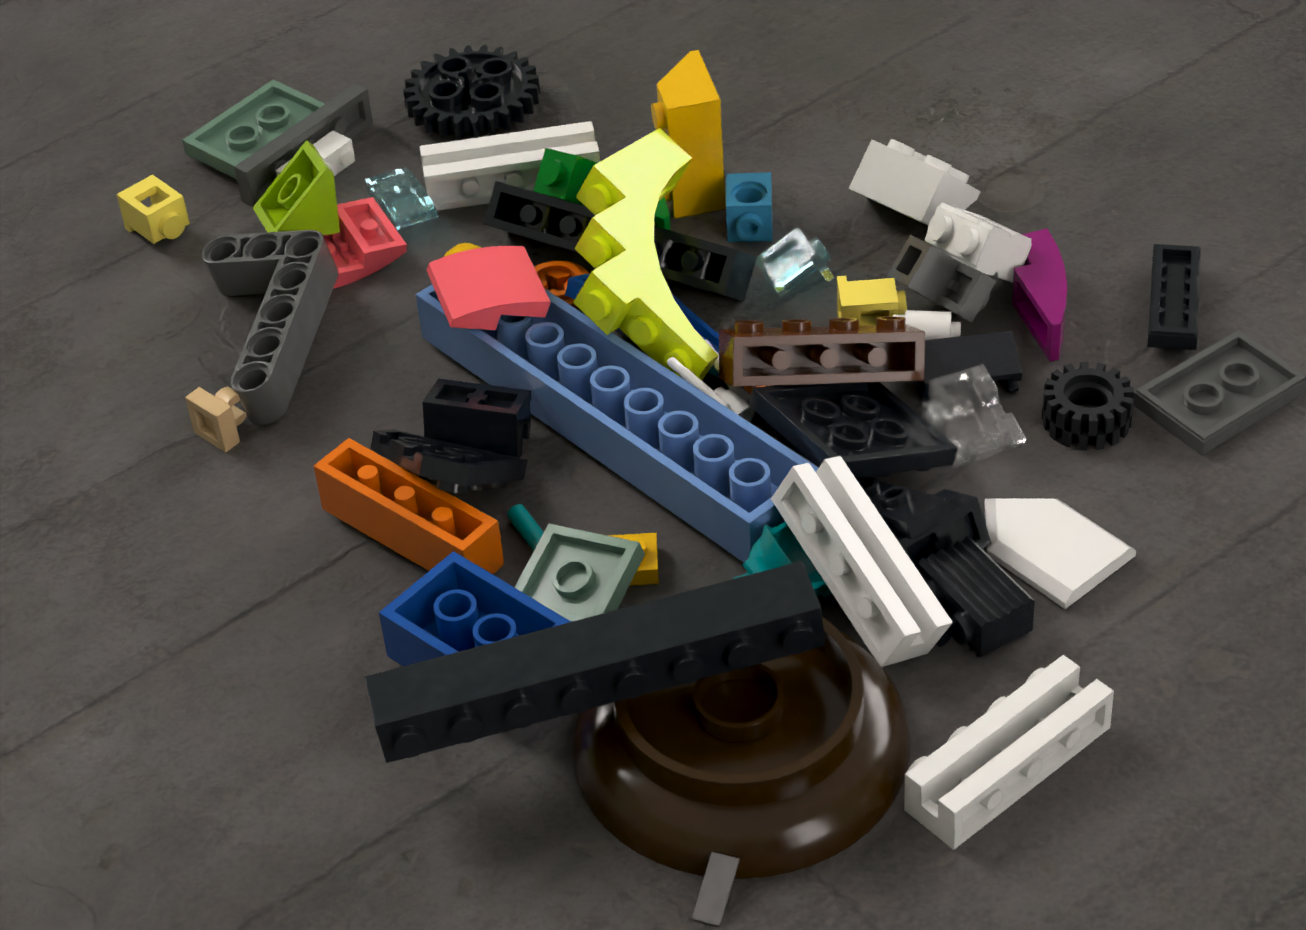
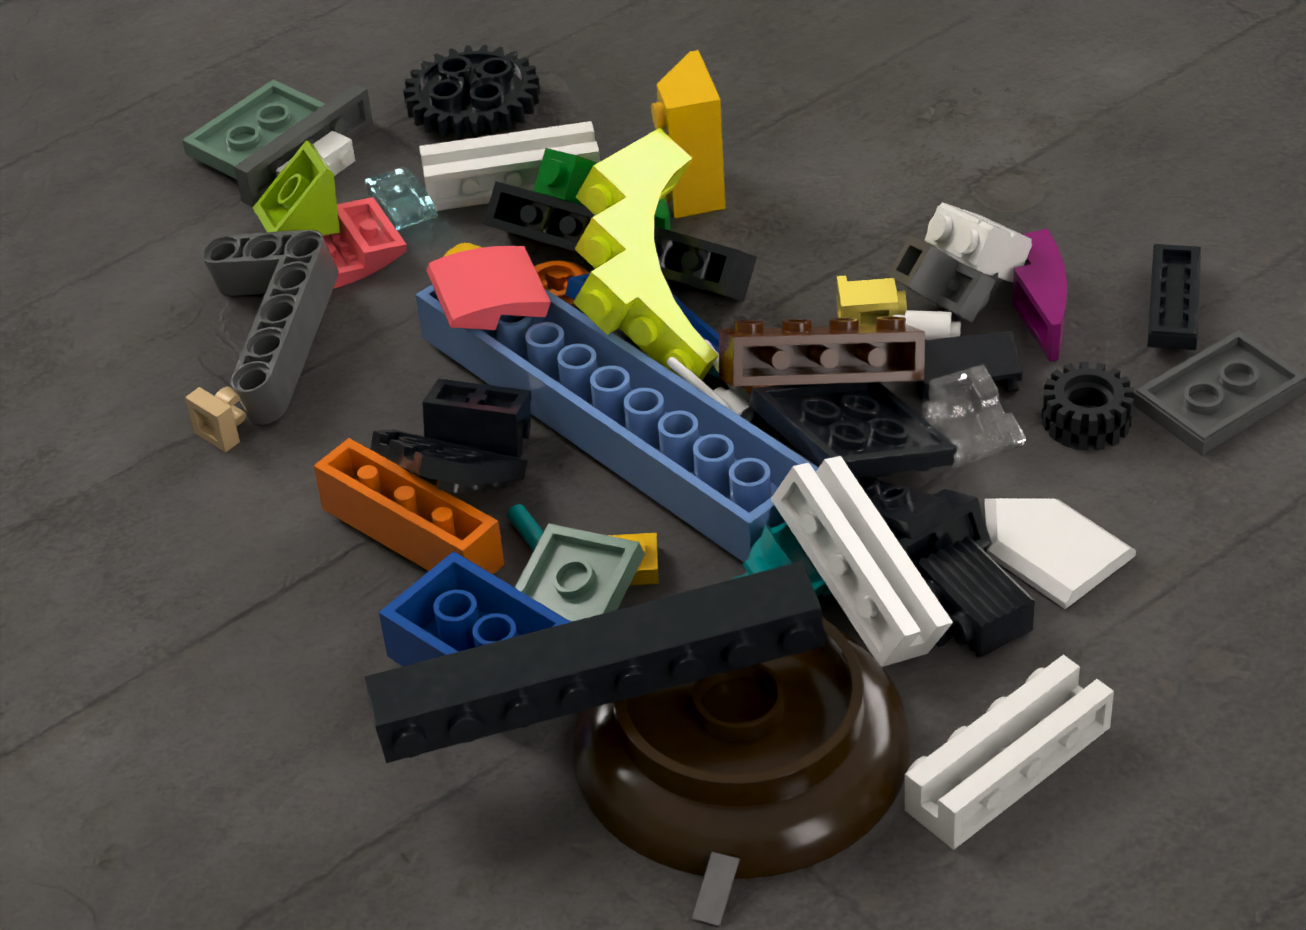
(159, 221): light yellow brick -> none
(749, 207): dark azure brick -> none
(794, 260): clear light blue bracket -> none
(910, 181): white slope -> none

